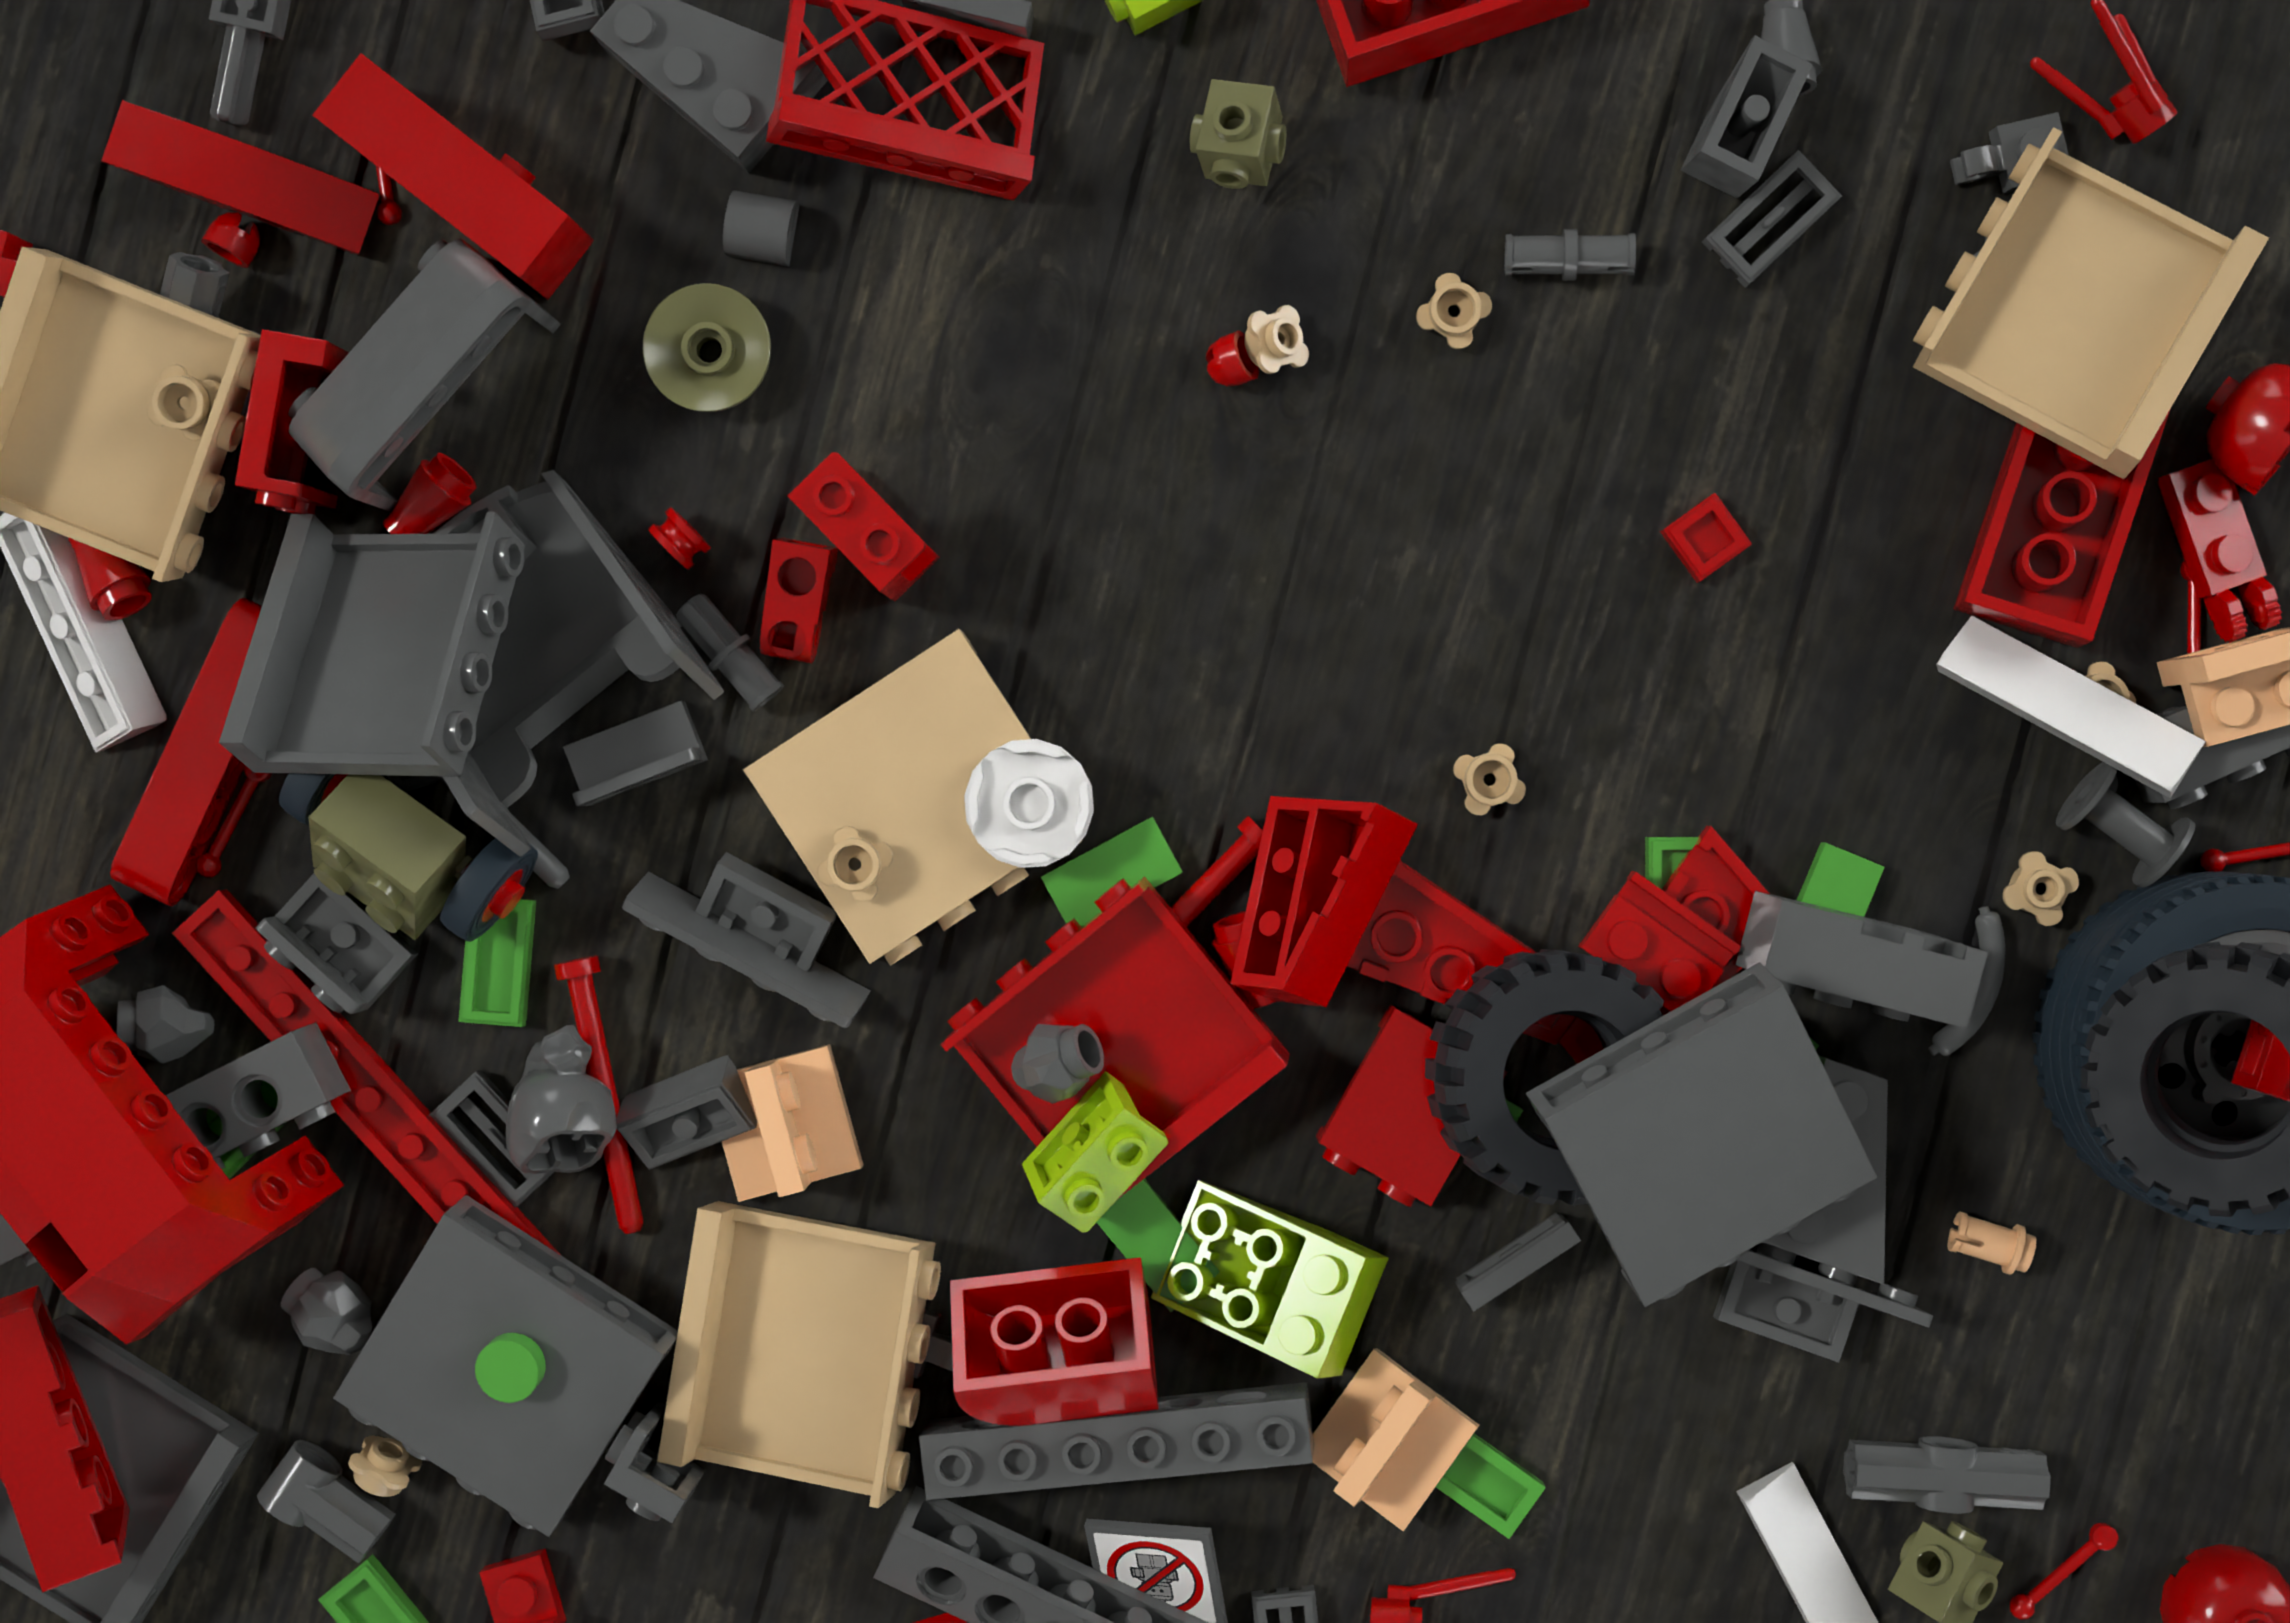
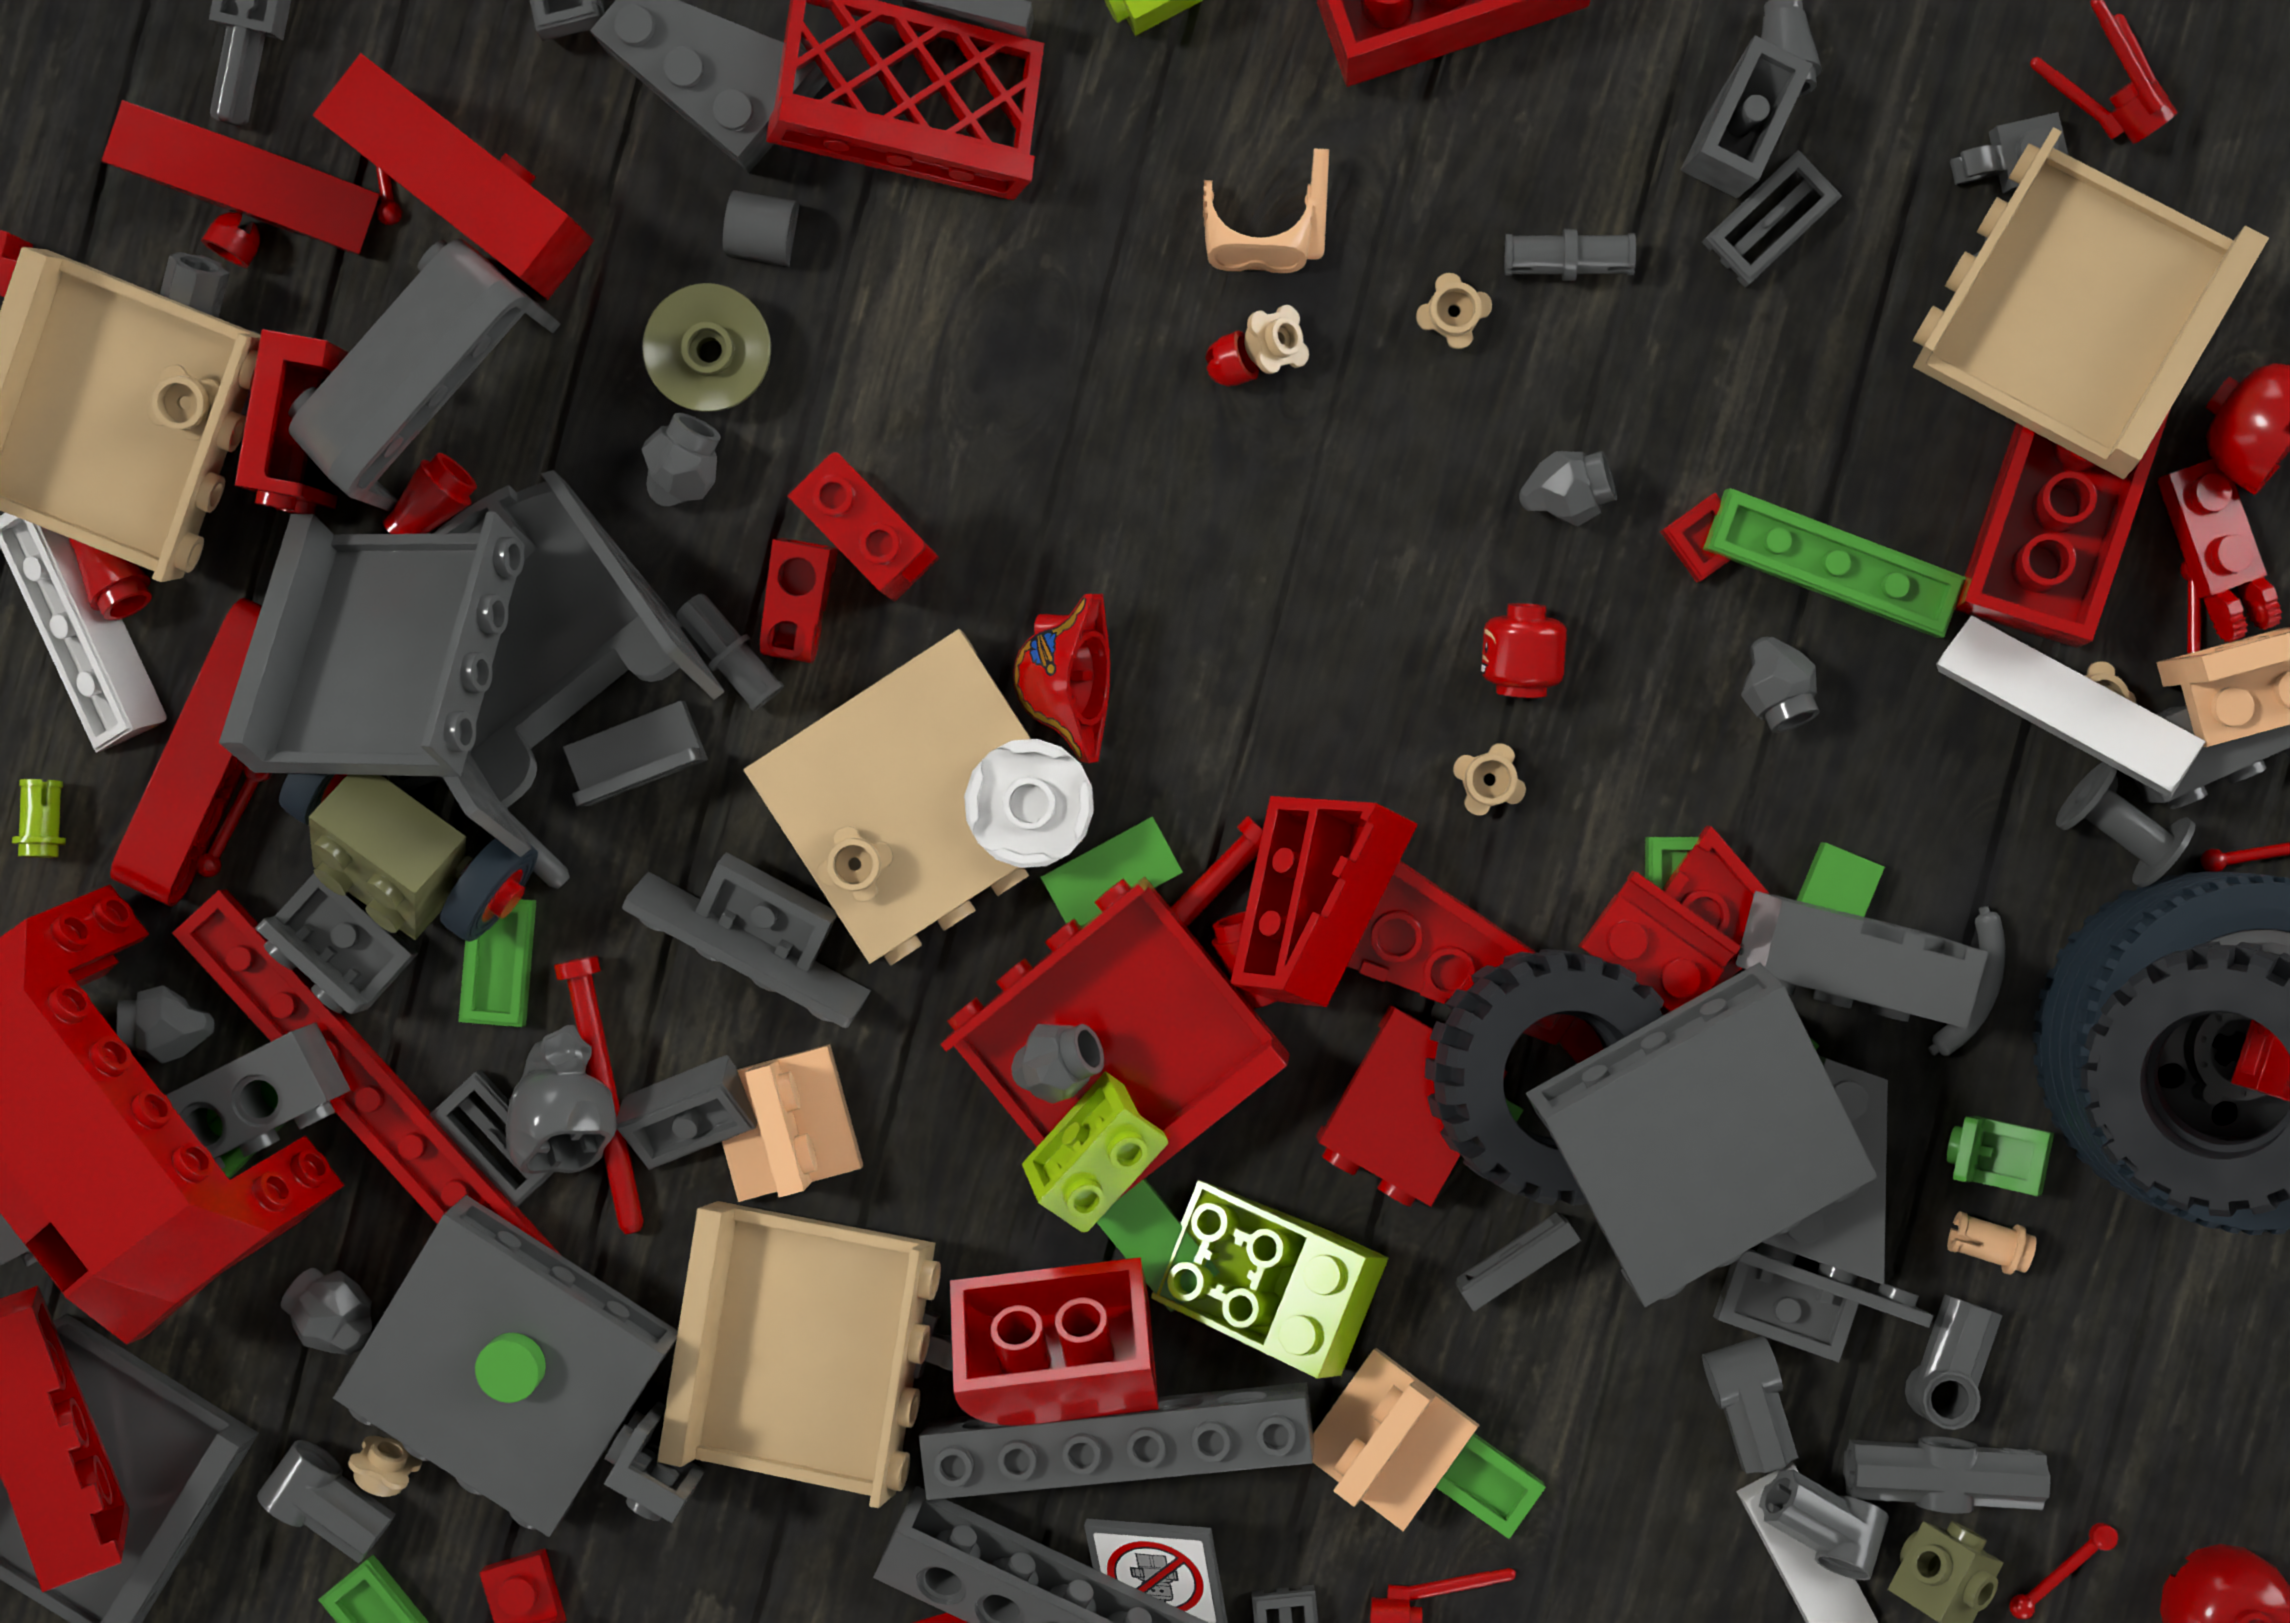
(39, 819): none -> lime pin
(679, 538): red bush -> none
(681, 460): none -> dark grey rock
(1066, 675): none -> red hat
(1239, 134): olive brick -> none
(1278, 253): none -> light nougat helmet
(1524, 651): none -> red head
(1570, 486): none -> dark grey rock
(1747, 1388): none -> dark grey piece
(1780, 685): none -> dark grey rock
(1834, 563): none -> bright green tile
(1837, 1527): none -> dark grey piece
(1957, 1354): none -> dark grey piece
(2000, 1154): none -> bright green bracket
(2022, 885): tan plate -> none

